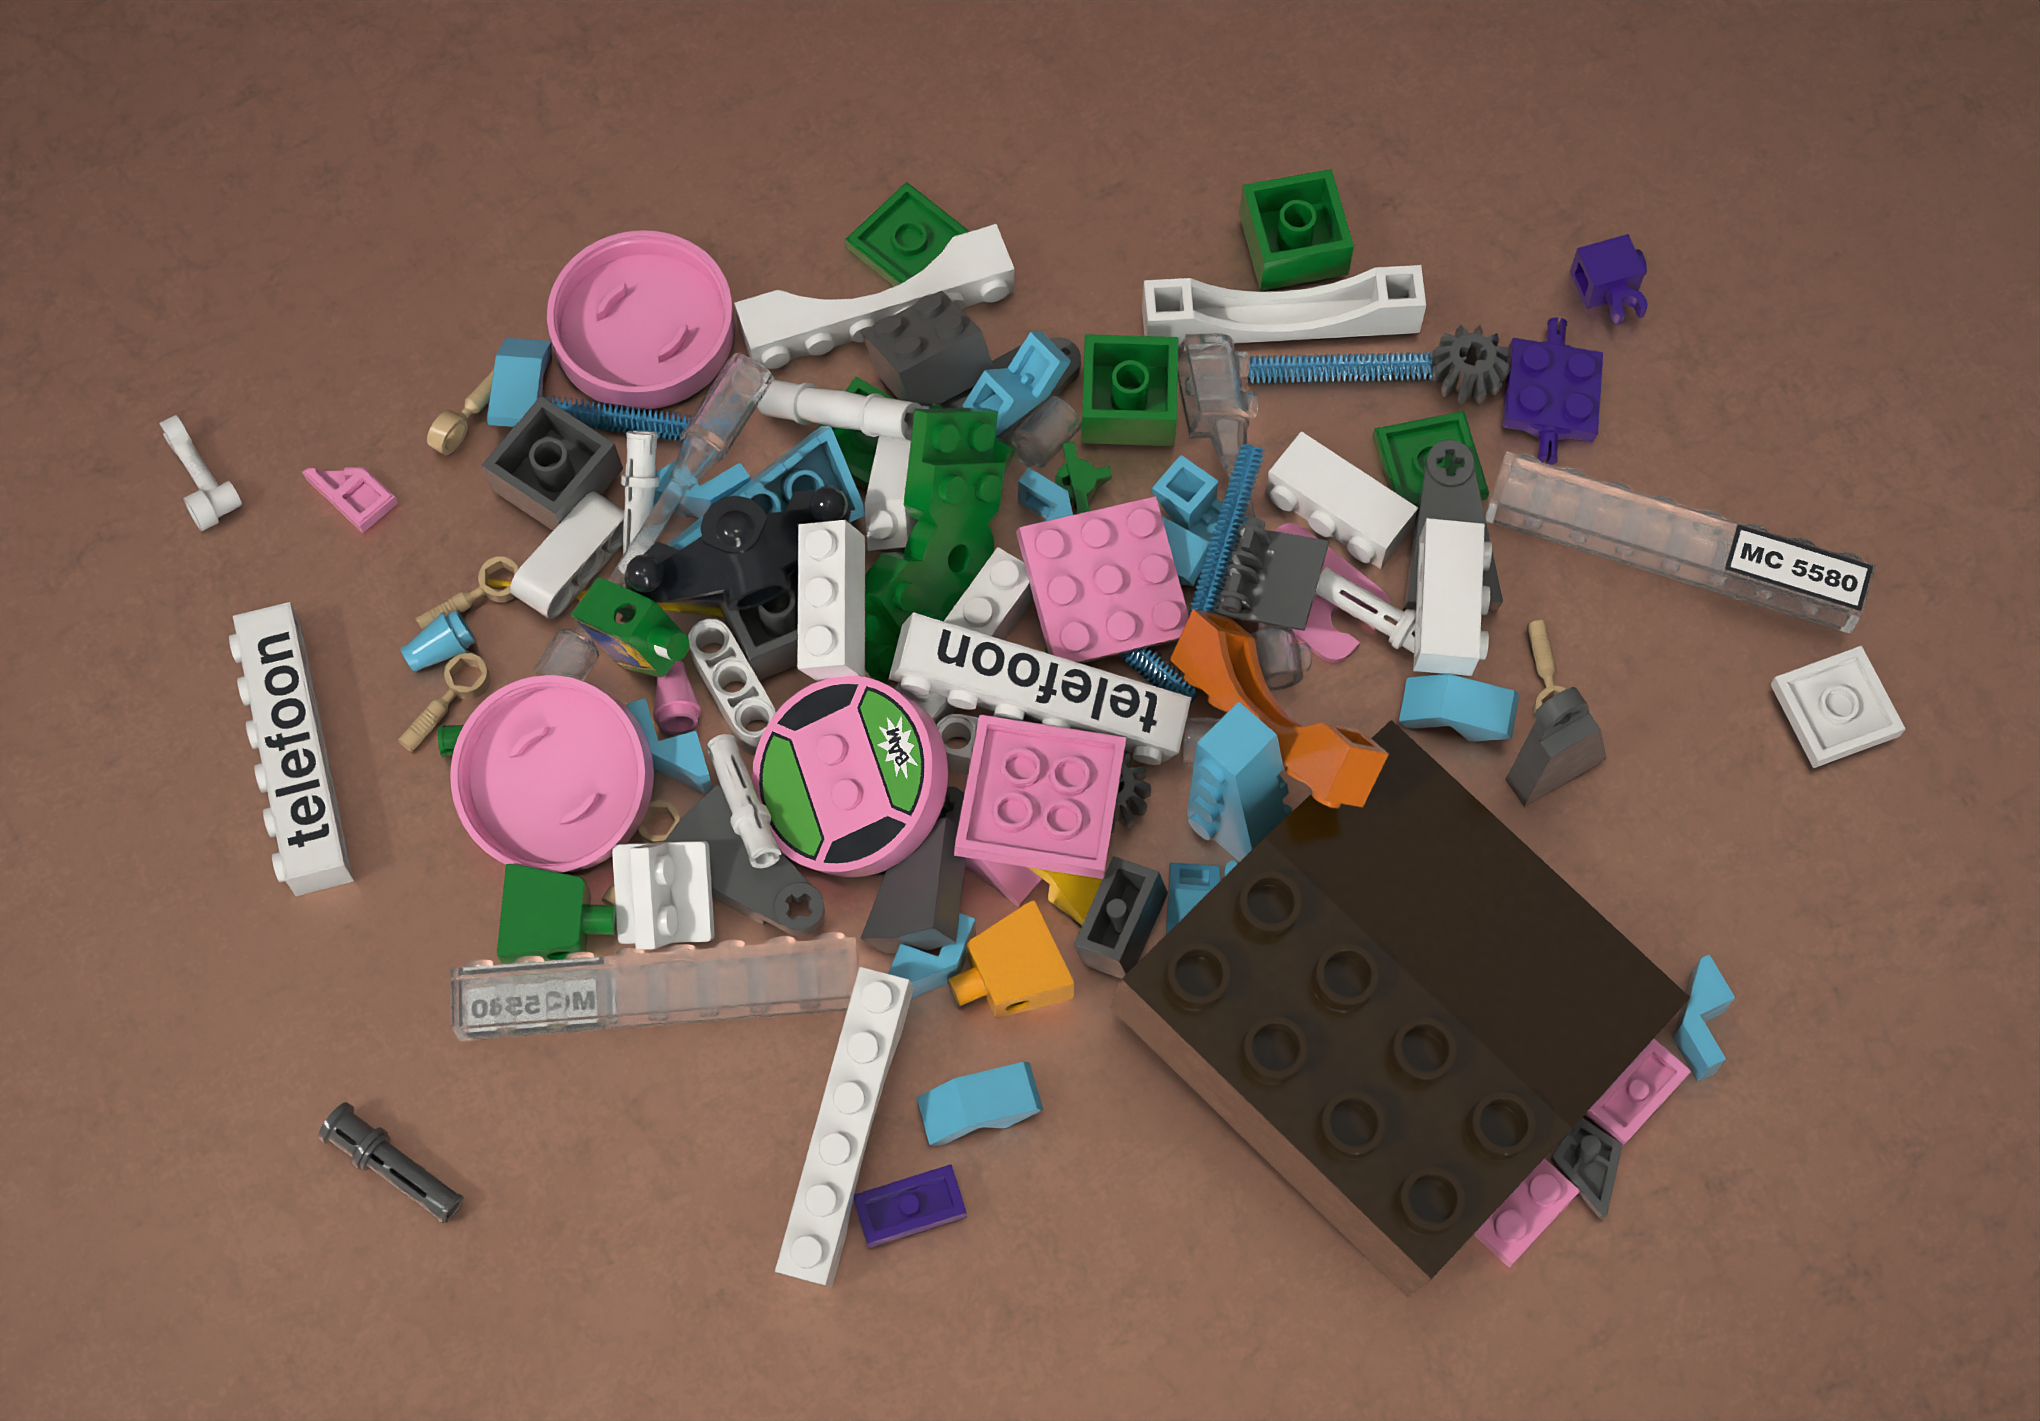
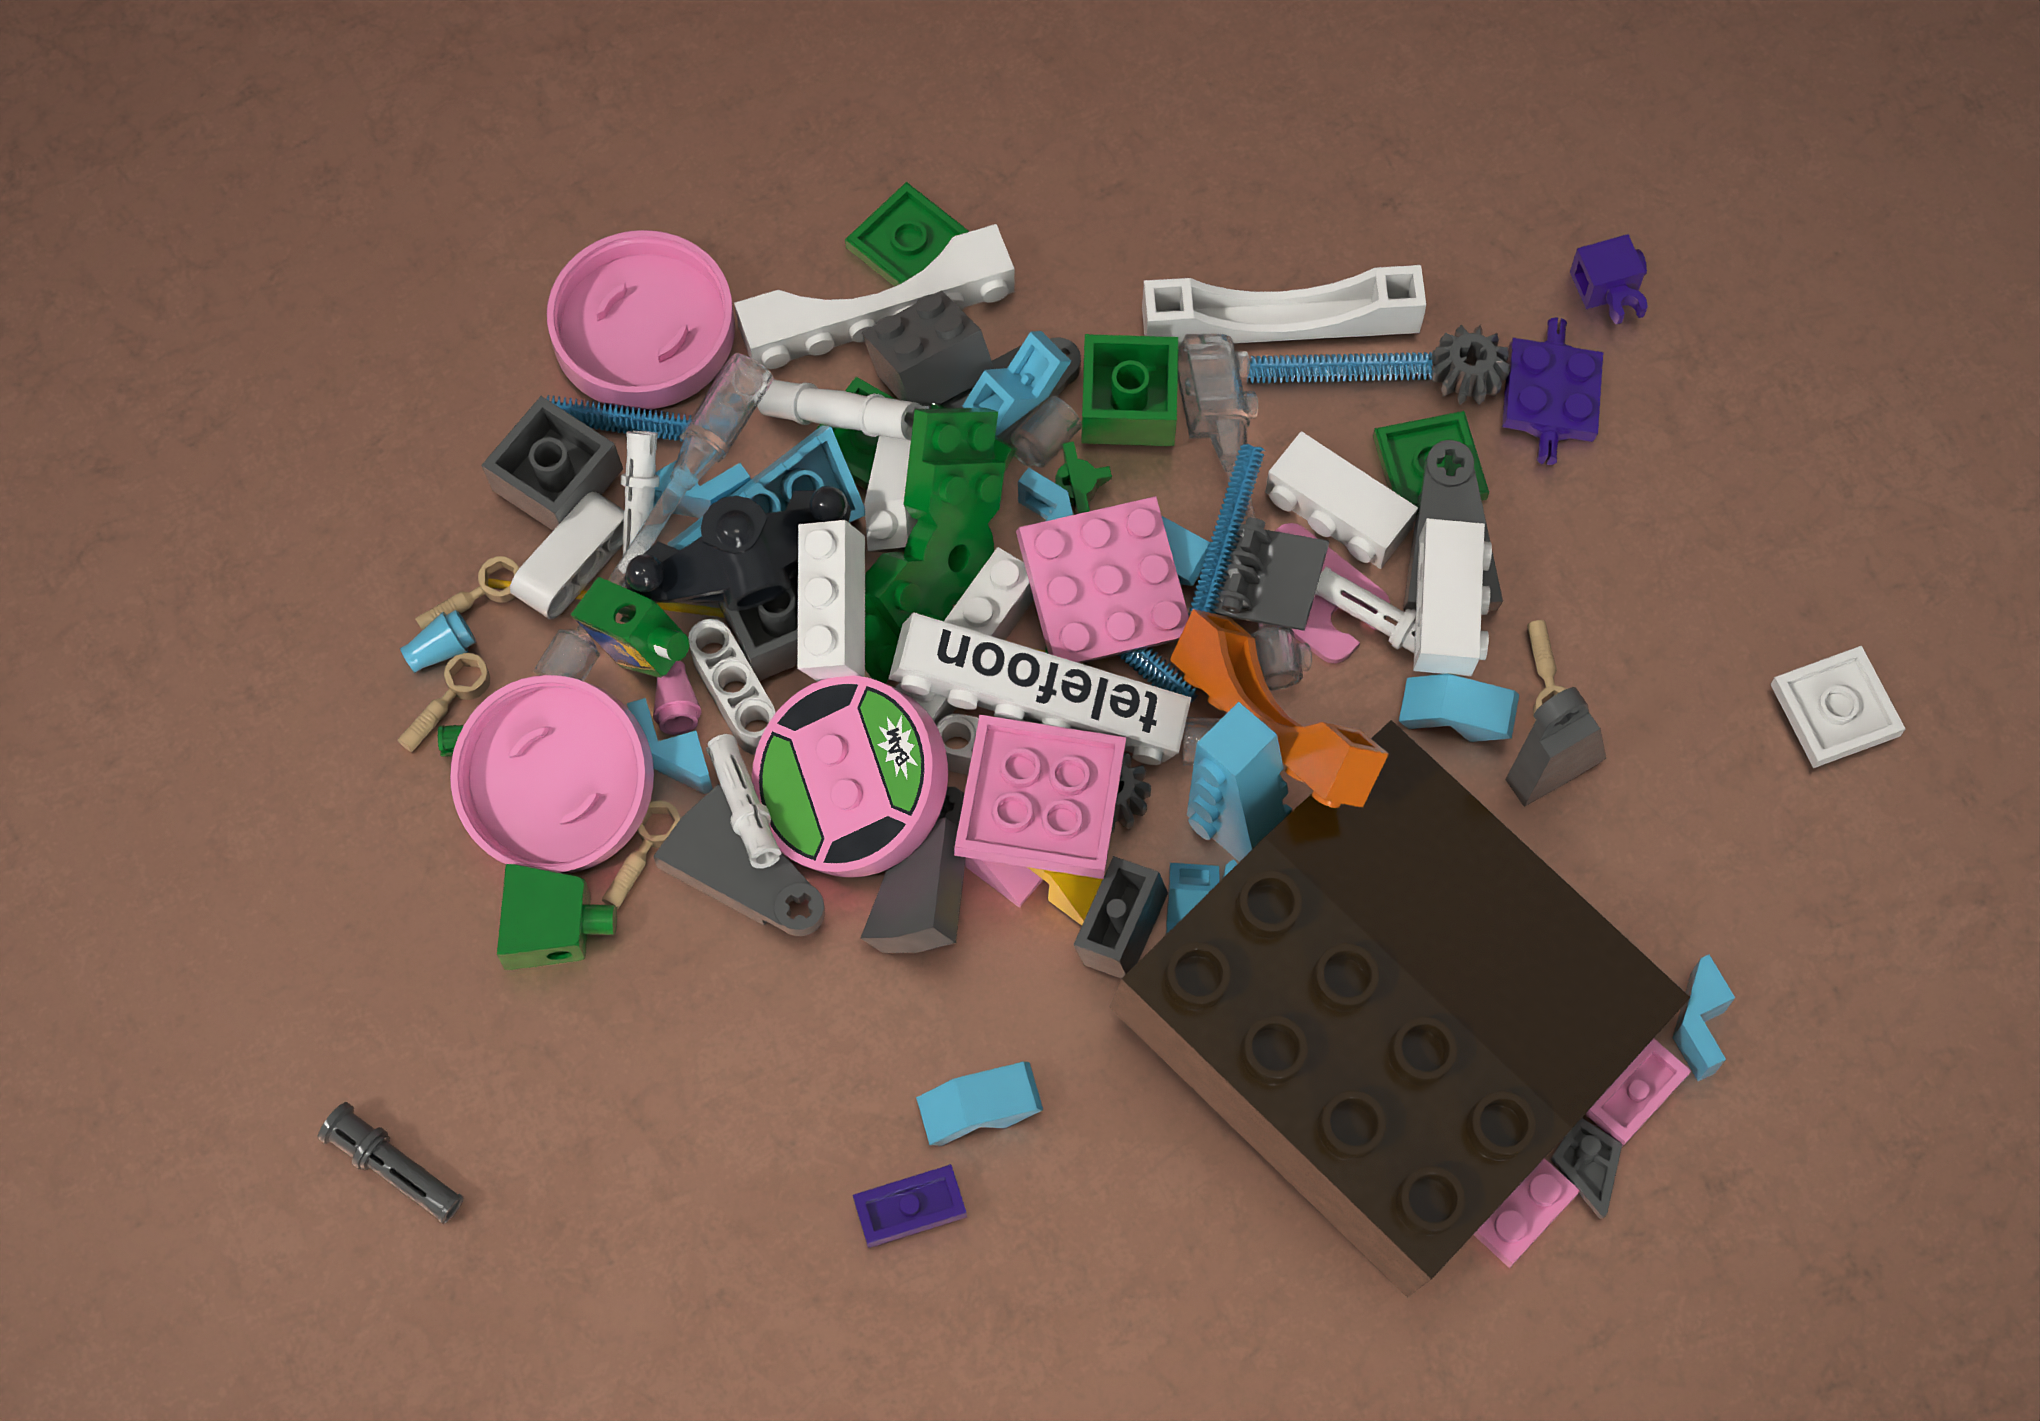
(211, 499): white brick -> none
(291, 749): white brick -> none
(353, 494): bright pink tile -> none
(451, 428): tan piece -> none
(517, 379): medium azure slope -> none
(653, 987): clear brick -> none
(663, 893): white bracket -> none
(843, 1127): white arch -> none
(929, 971): medium azure slope -> none
(1014, 966): light orange torso -> none
(1189, 497): medium azure slope -> none
(1296, 229): green brick -> none
(1680, 542): clear brick -> none

